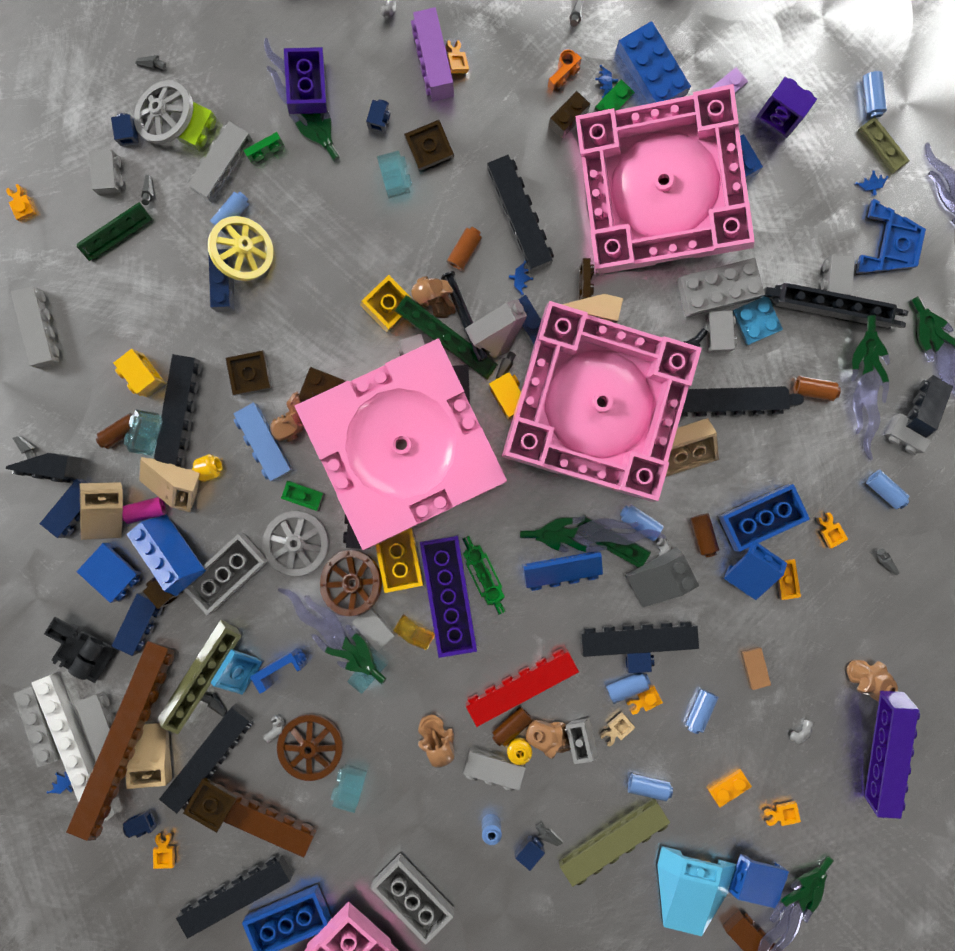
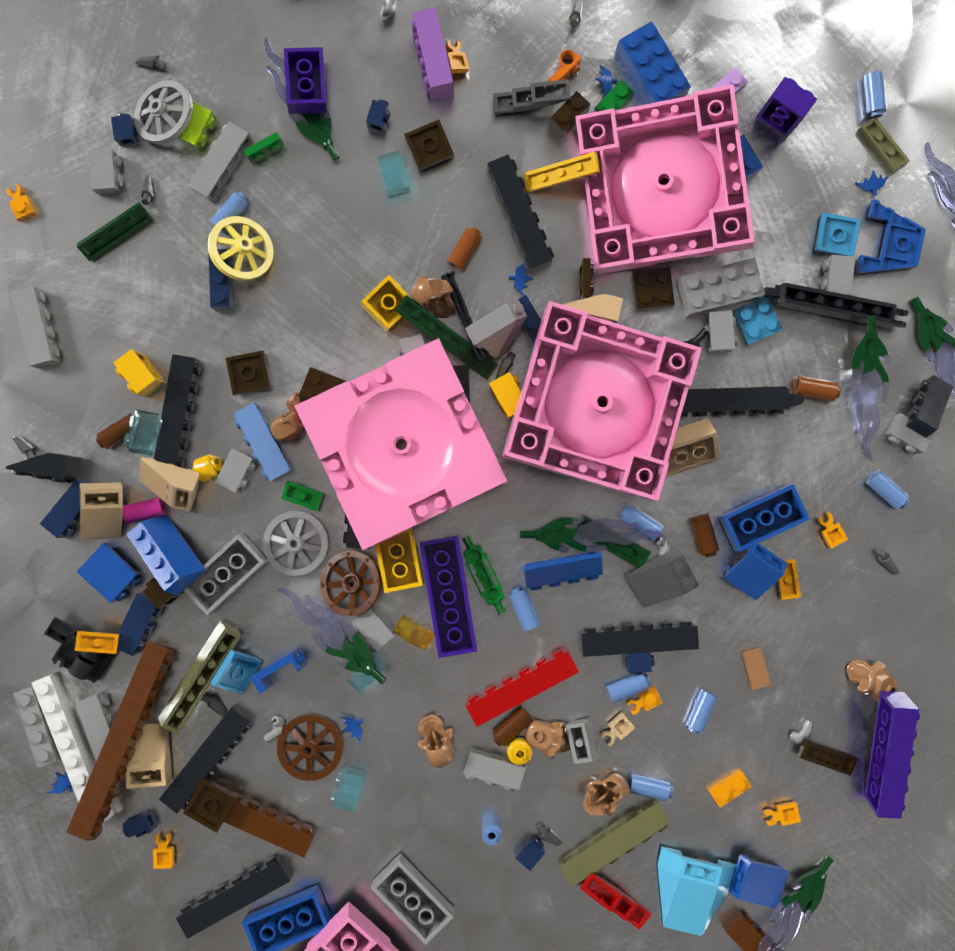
(96, 642): none -> light orange plate
(235, 471): none -> light grey brick
(352, 726): none -> blue piece
(524, 608): none -> medium blue brick
(533, 97): none -> dark grey slope
(561, 172): none -> yellow plate
(605, 795): none -> medium nougat head
(615, 900): none -> red slope
(653, 288): none -> dark brown plate
(827, 756): none -> dark brown plate
(837, 235): none -> dark azure plate

